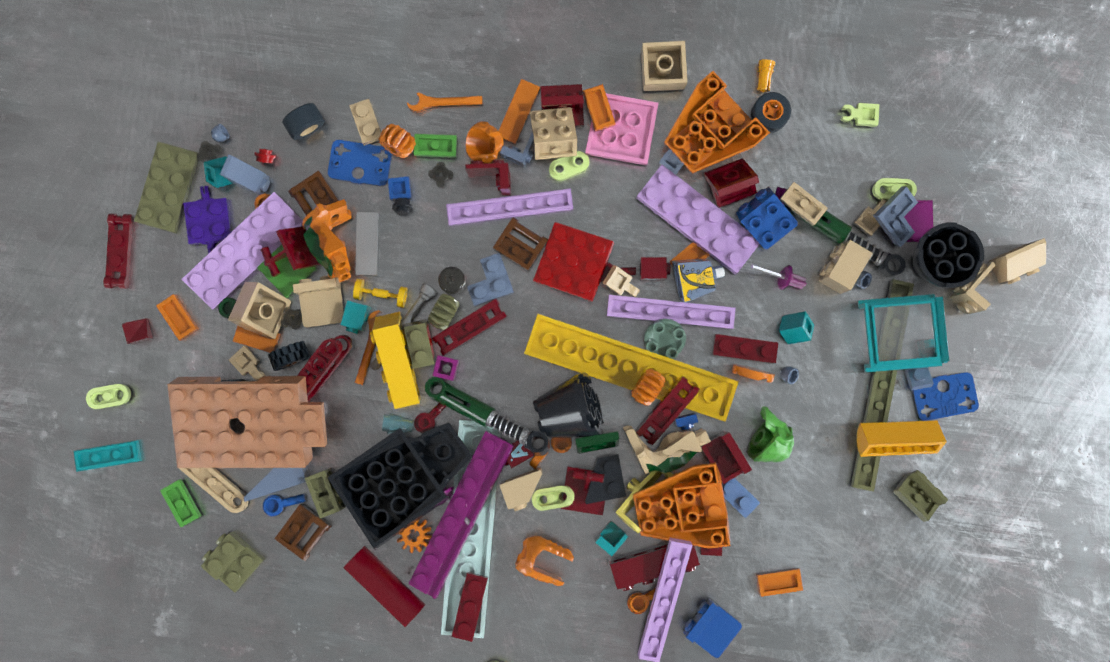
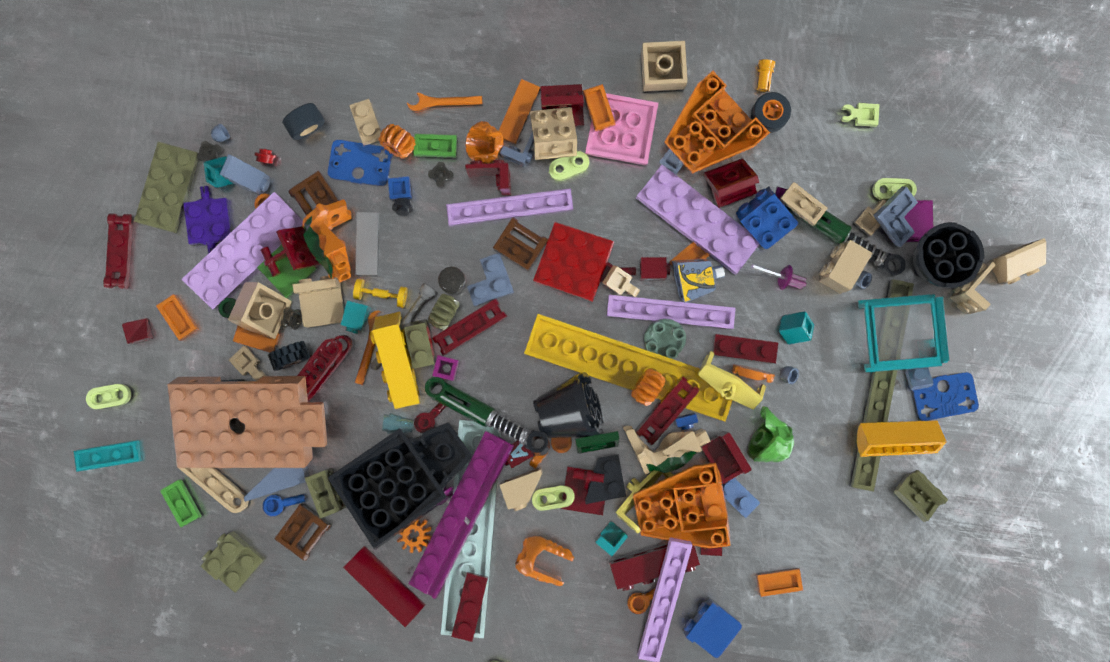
(729, 384): none -> light yellow piece

